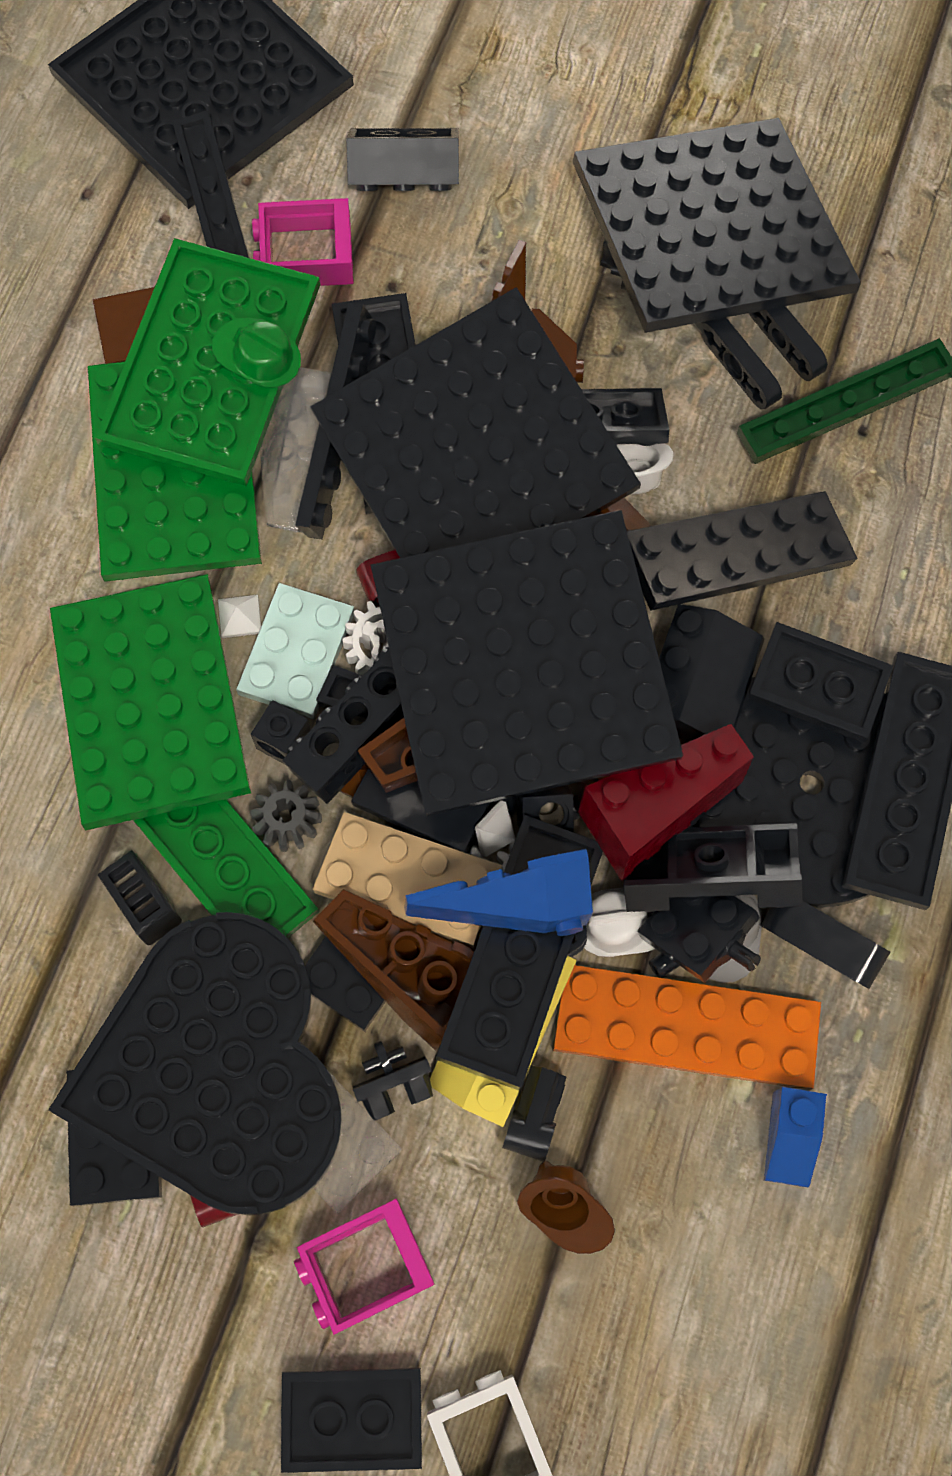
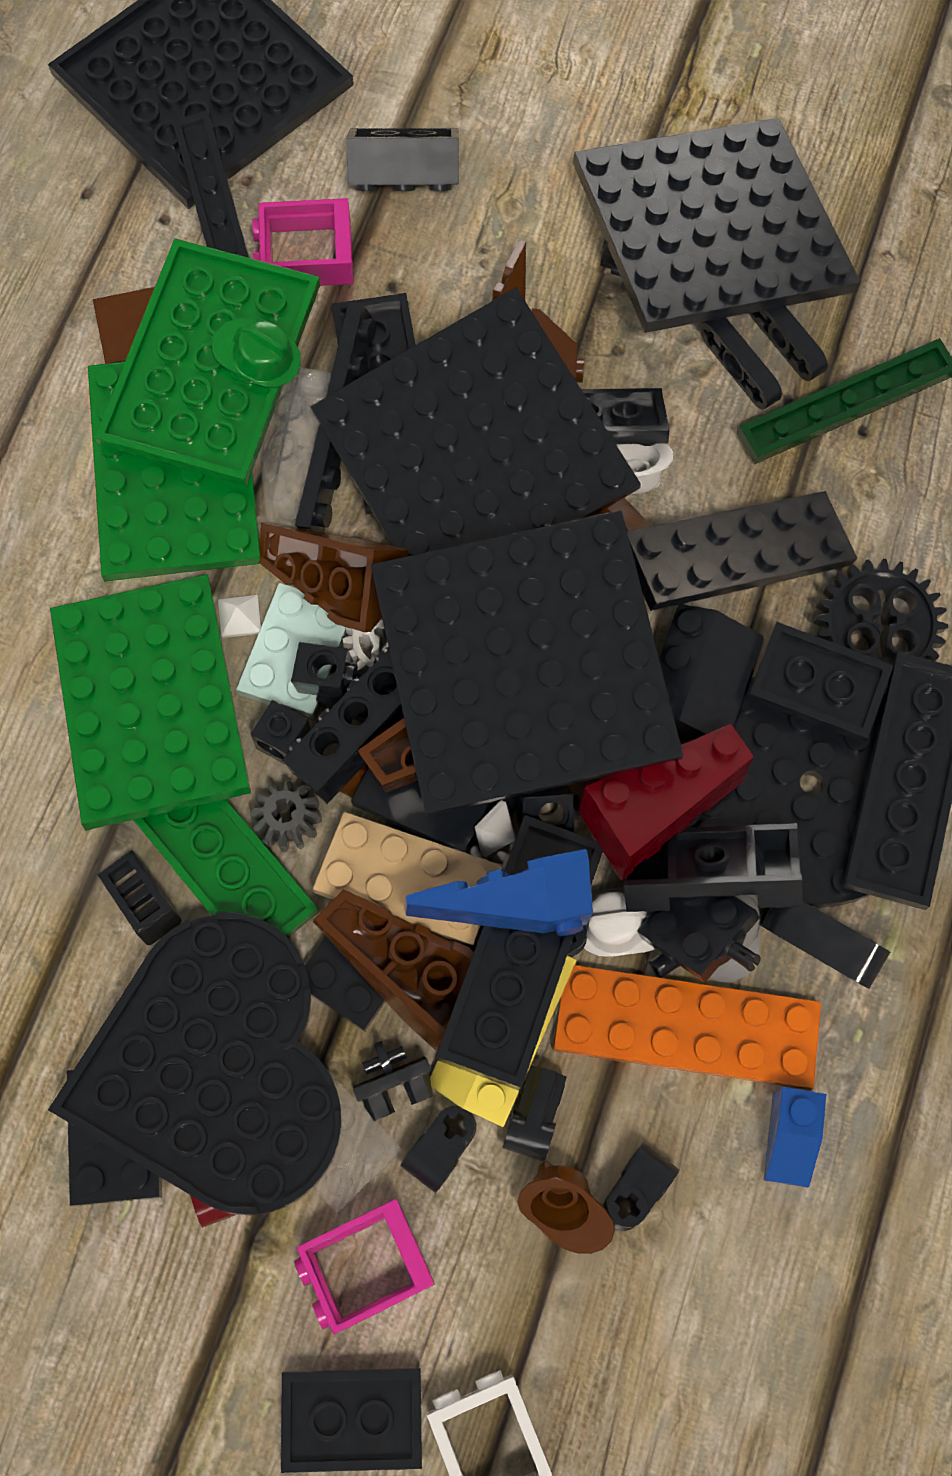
(311, 659): none -> black brick
(328, 570): none -> reddish brown wedge
(435, 1153): none -> black piece
(643, 1183): none -> black piece
(845, 619): none -> black gear

